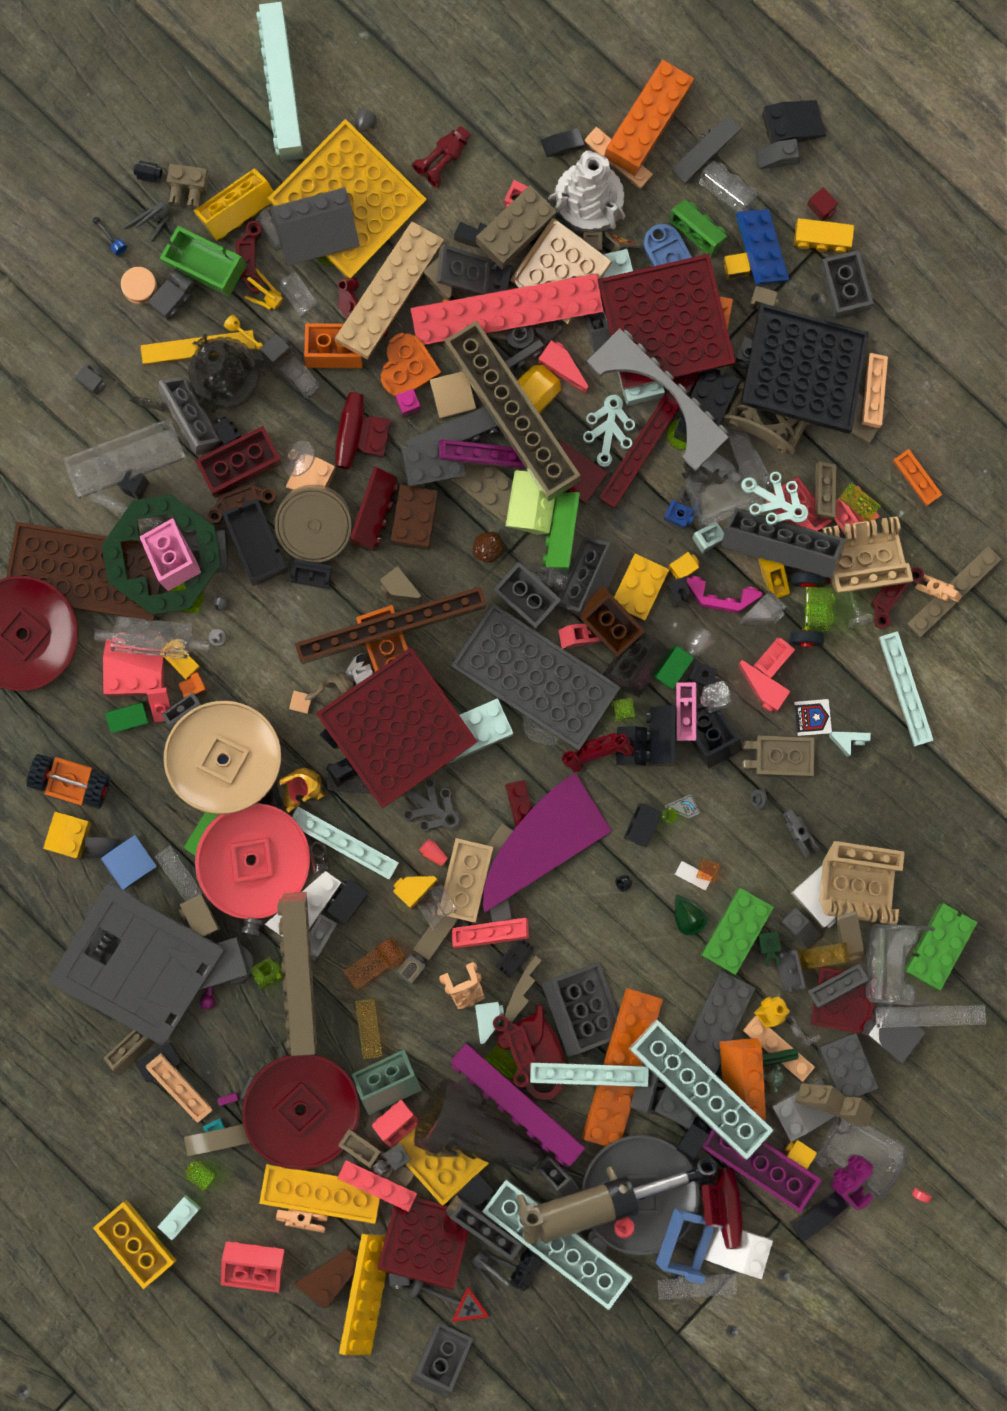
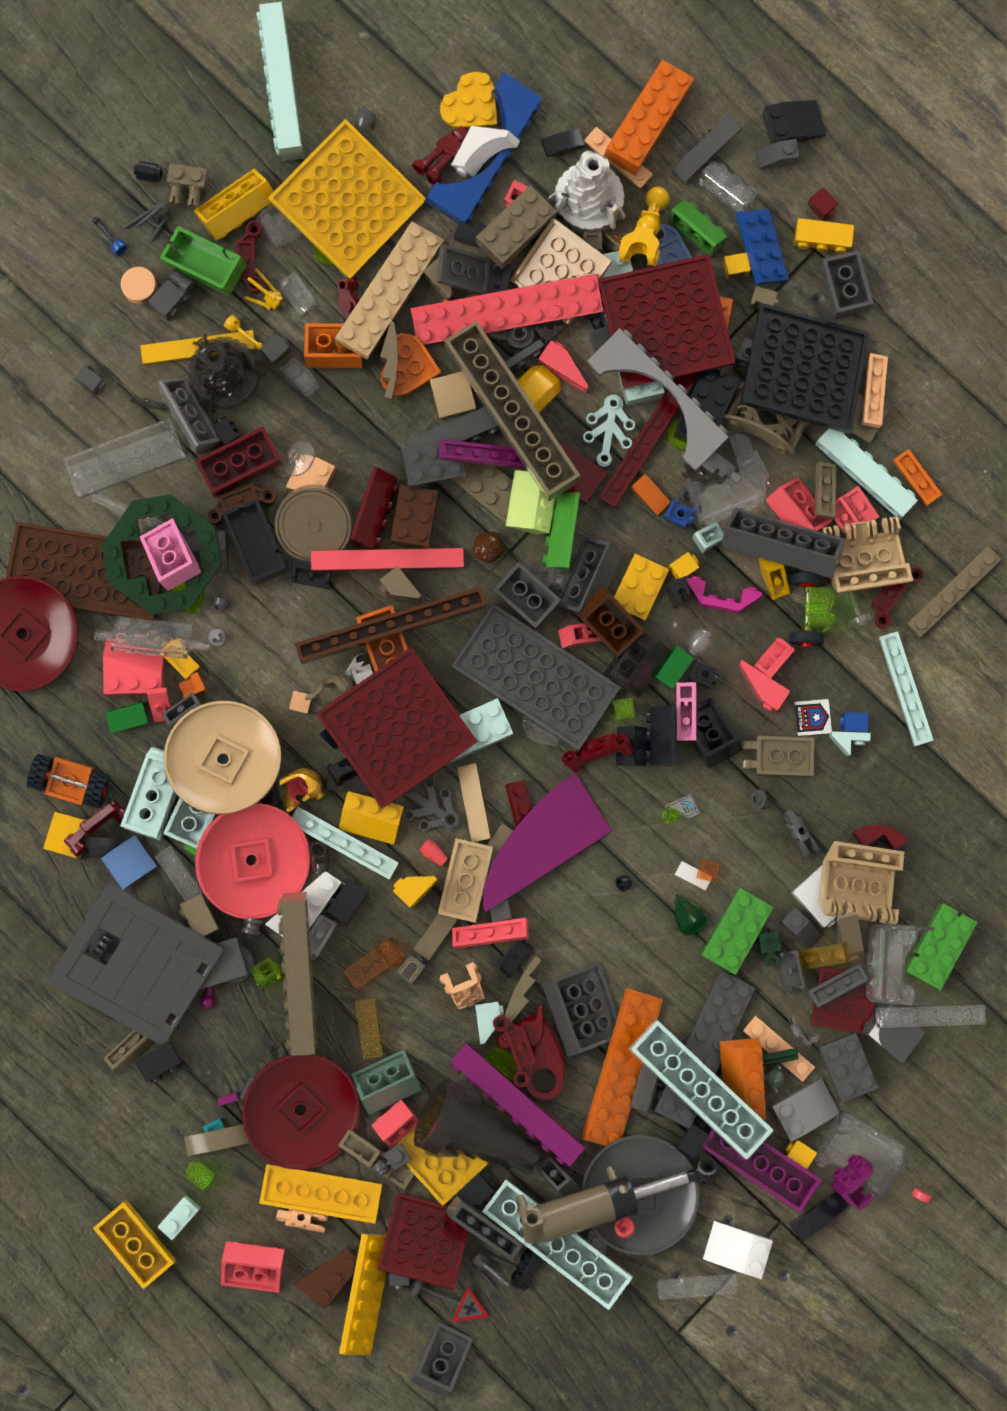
(88, 826): none -> dark red plate
(135, 487): black hinge -> none
(151, 780): none -> light aqua hinge
(179, 1088): light nougat plate -> none
(187, 824): none -> light aqua slope
(315, 226): dark grey slope -> none
(359, 433): dark red plate -> none
(366, 818): none -> yellow slope
(377, 1186): coral plate -> none
(387, 559): none -> coral tile
(390, 356): none -> dark tan slope
(408, 403): dark pink brick -> none
(436, 905): clear piece -> none
(460, 198): none -> blue arch
(471, 103): none -> yellow plate
(473, 803): none -> tan slope
(479, 146): none -> white arch
(588, 1074): light aqua plate -> none
(642, 825): black hinge -> none
(643, 238): none -> yellow piece
(650, 494): none -> orange slope
(691, 1273): medium blue piece -> none
(716, 696): clear brick -> none
(724, 1208): dark red plate -> none
(765, 612): clear slope -> none
(772, 1012): yellow brick -> none
(777, 501): light aqua plant -> none
(830, 1100): dark tan arch -> none
(854, 722): none -> blue brick
(859, 501): clear neon green tile -> none
(866, 472): none -> light aqua brick
(870, 833): none -> dark red brick
(939, 589): light nougat hinge -> none

